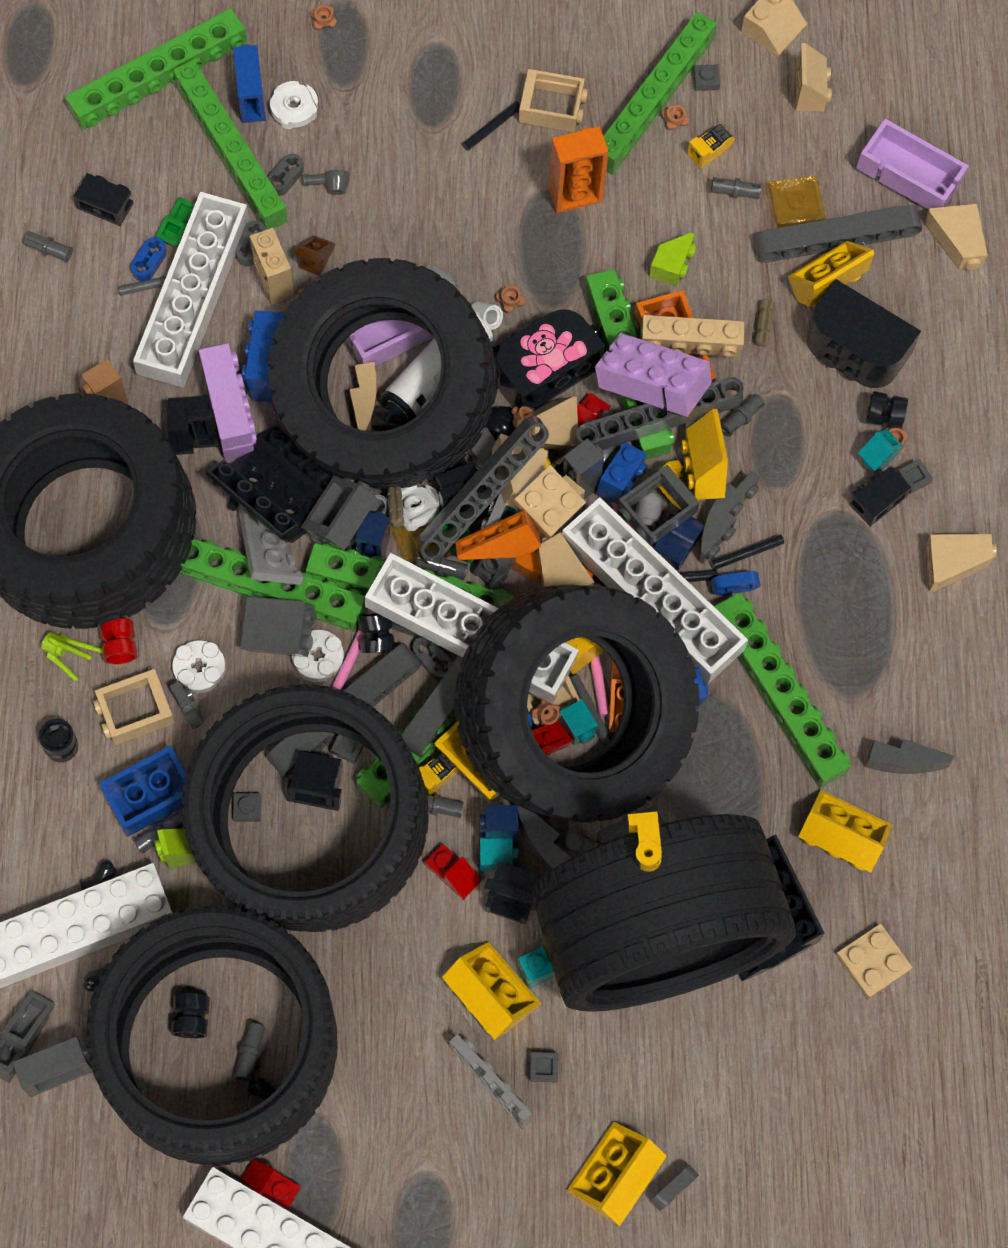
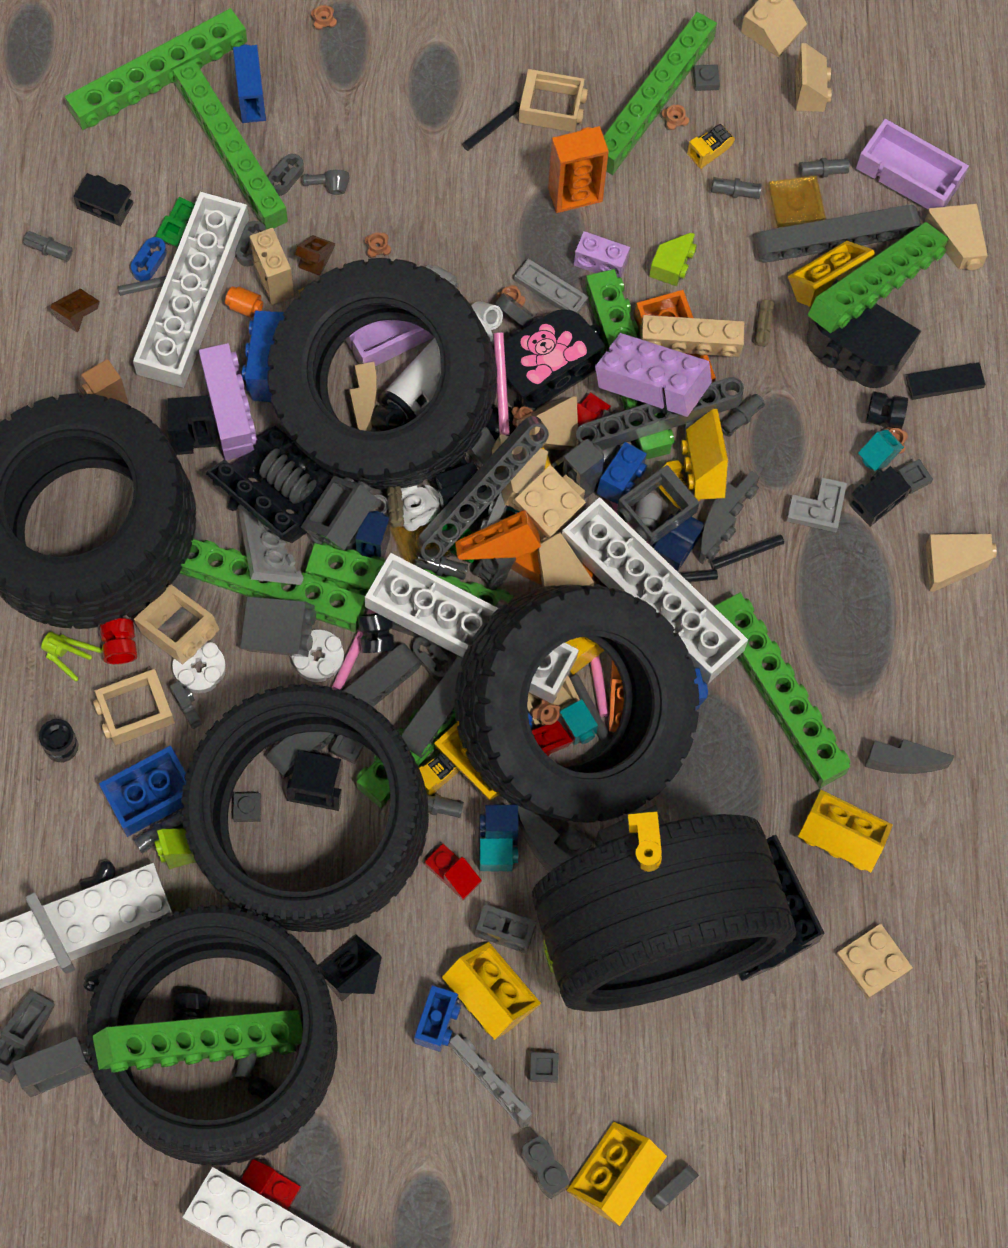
(50, 933): none -> light grey tile
(74, 307): none -> reddish brown slope
(161, 610): none -> tan window
(243, 301): none -> orange brick
(267, 1033): none -> bright green brick
(285, 478): none -> dark grey piece
(298, 116): white plate -> none
(352, 969): none -> black slope
(377, 238): none -> nougat plate
(436, 1018): none -> blue brick
(501, 384): none -> bright pink bar
(505, 928): none -> dark grey brick
(511, 892): black plate -> none
(515, 310): none -> dark grey beam
(535, 967): teal brick -> none
(549, 1173): none -> dark grey brick
(550, 287): none -> light grey tile
(601, 254): none -> lavender brick
(735, 583): blue beam -> none
(819, 513): none -> light grey plate
(823, 167): none -> dark grey pin
(878, 277): none -> bright green brick
(945, 381): none -> black tile

